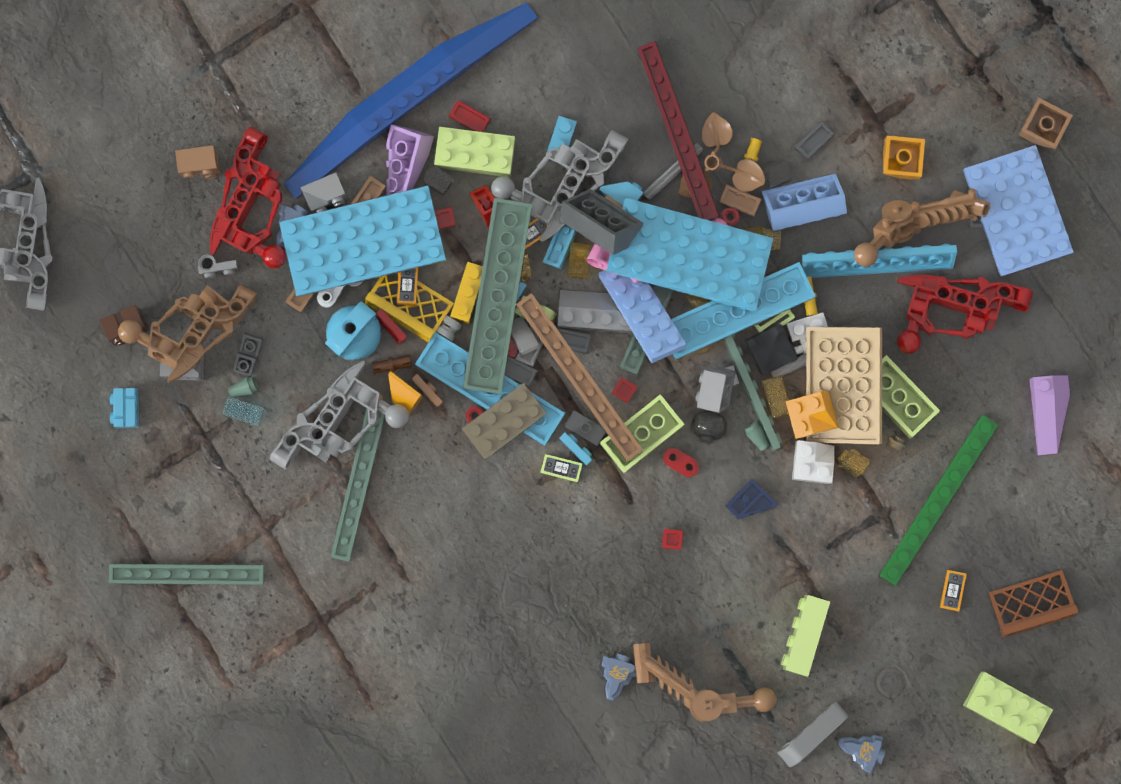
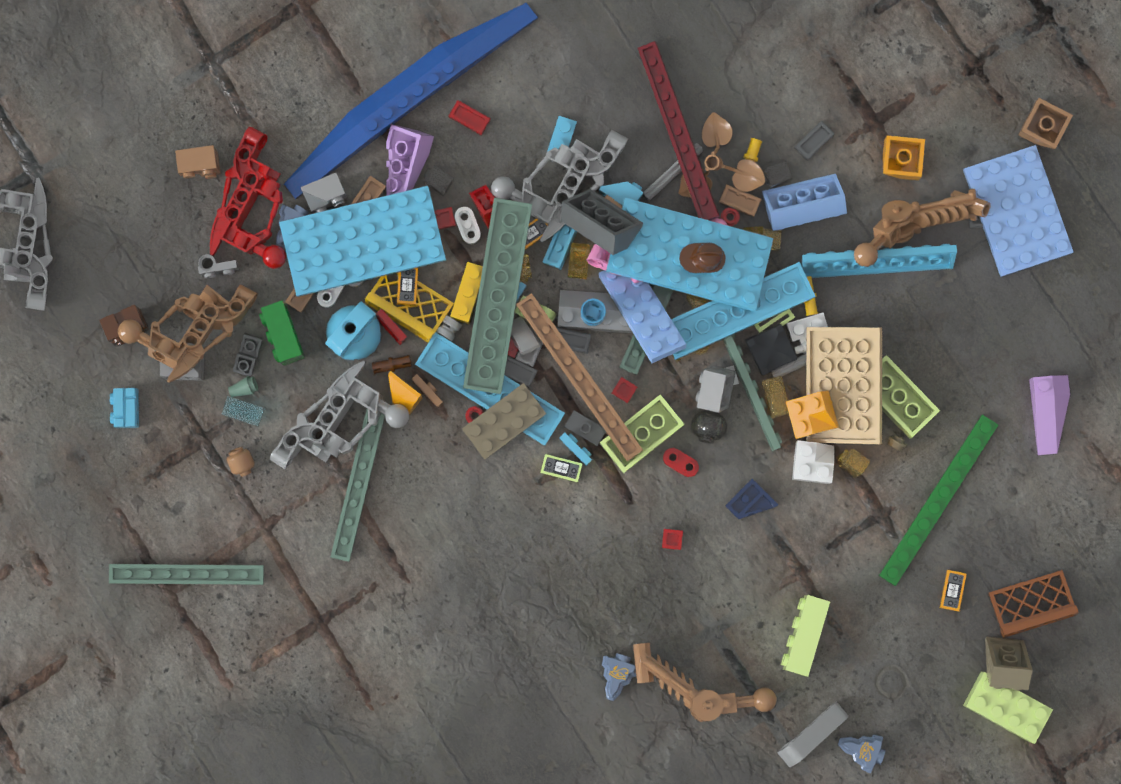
(240, 461): none -> medium nougat head
(281, 333): none -> green brick
(468, 225): none -> white plate
(474, 152): yellowish green brick -> none
(593, 312): none -> dark azure wheel
(702, 258): none -> reddish brown piece
(757, 435): sand green cone -> none
(977, 319): red piece -> none
(1007, 663): none -> dark tan slope

